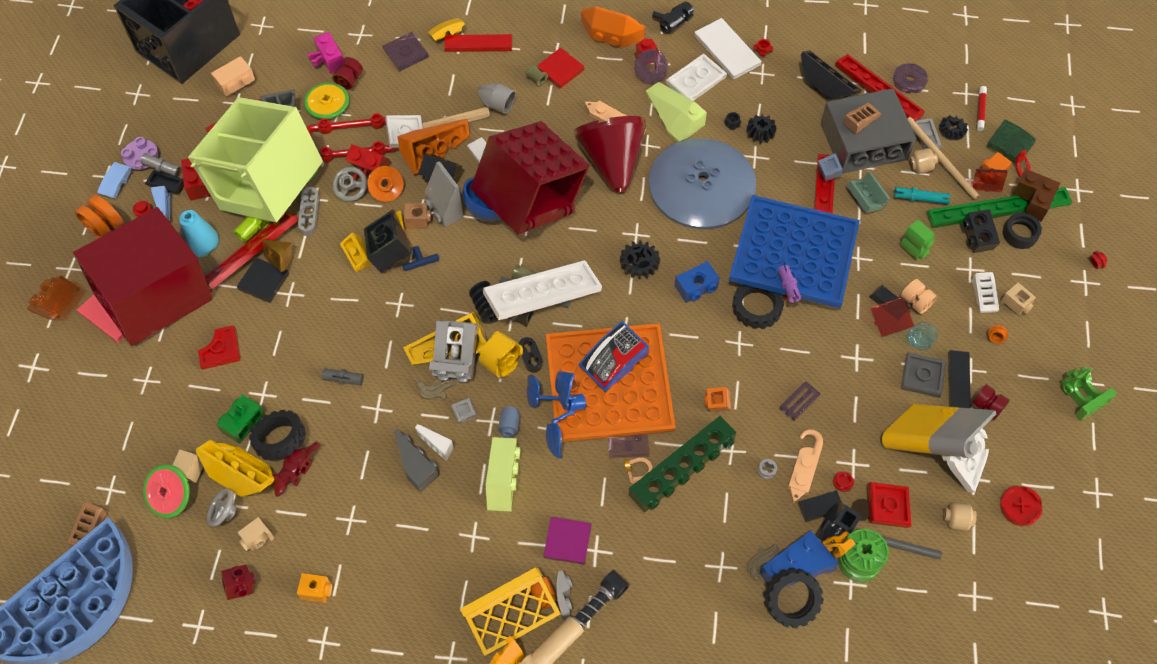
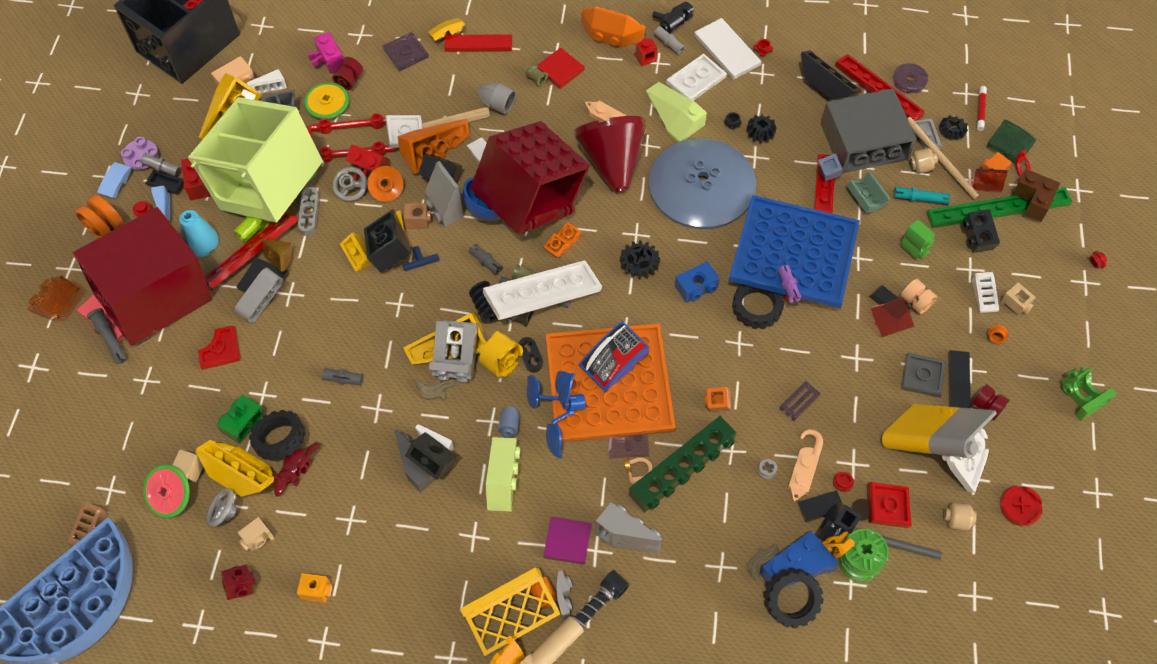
(103, 328): none -> dark grey pin
(225, 95): none -> yellow wedge
(258, 295): none -> light grey beam
(268, 83): none -> white slope
(430, 455): none -> pearl dark grey brick
(463, 410): light grey tile -> none
(485, 259): none -> dark grey pin
(561, 242): none -> orange slope
(626, 532): none -> light grey slope
(641, 66): tile -> none
(669, 40): none -> light grey pin
(855, 126): medium nougat slope -> none
(922, 335): clear light blue piece -> none
(1023, 219): black tyre -> none

